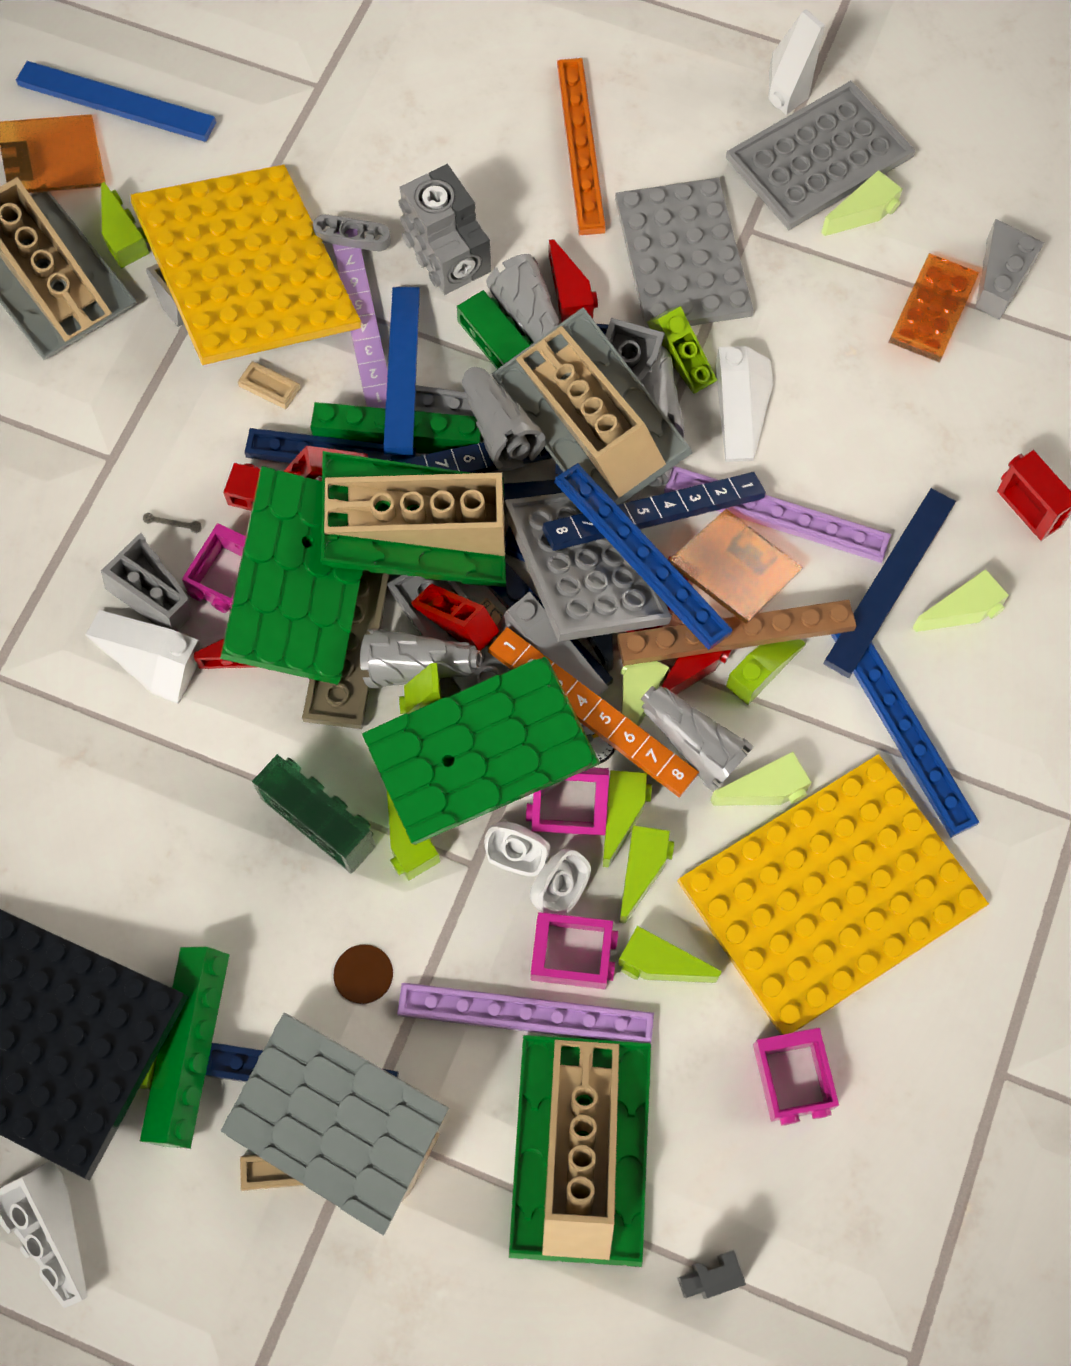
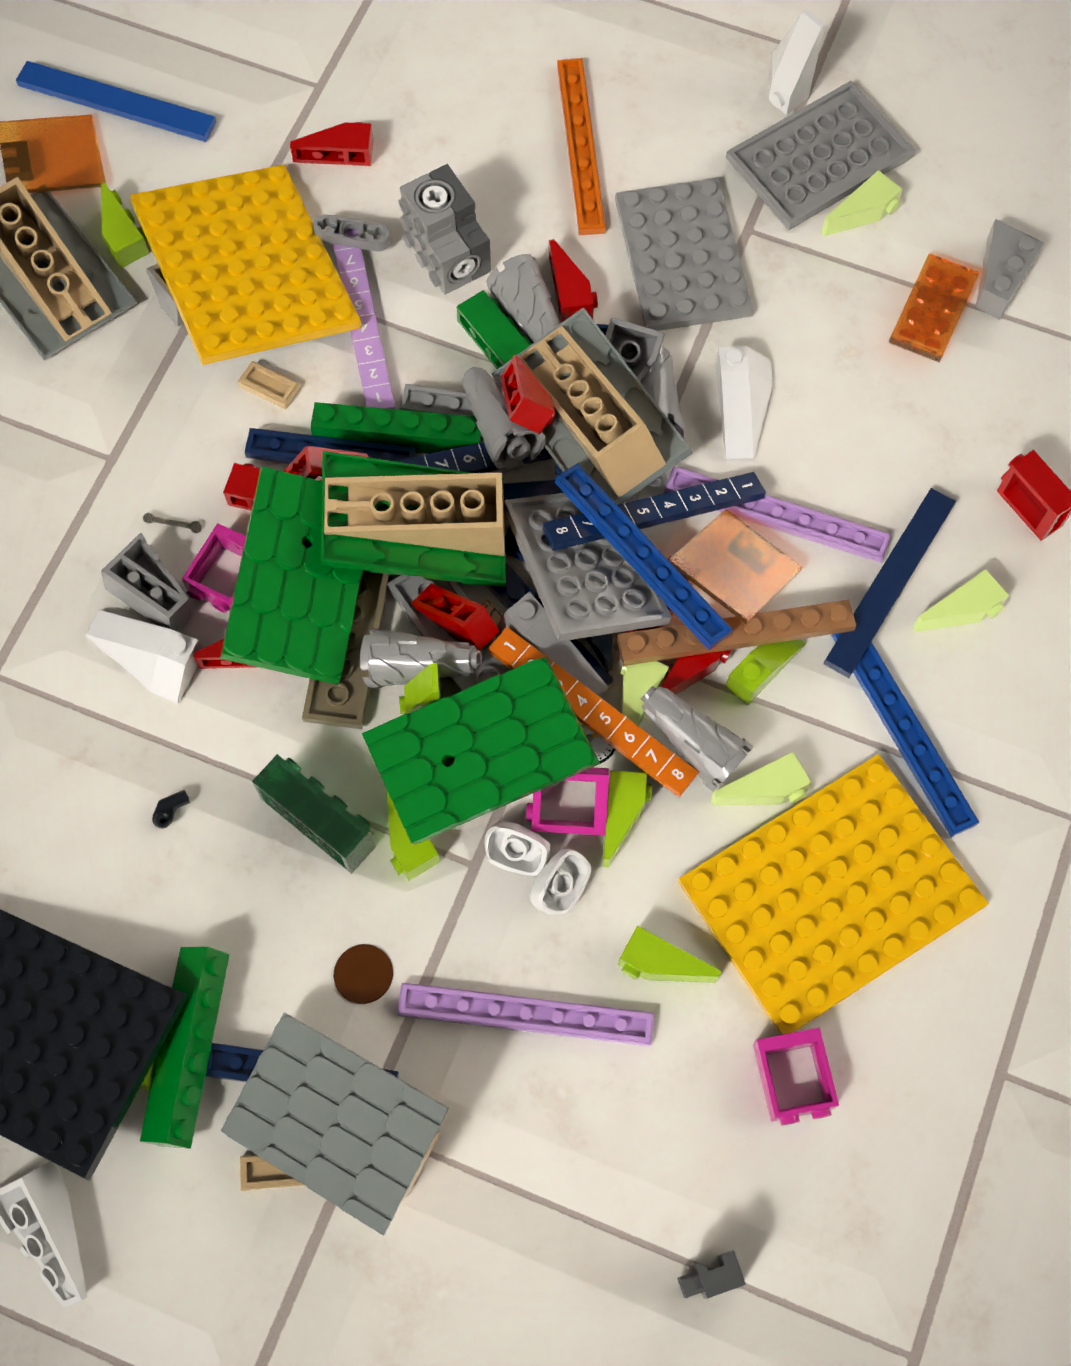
(167, 807): none -> black arm
(336, 145): none -> red slope
(402, 371): blue tile -> none
(525, 397): none -> red slope
(542, 974): dark pink window -> none
(581, 1151): piece -> none
(645, 862): lime slope -> none
(684, 348): lime slope -> none

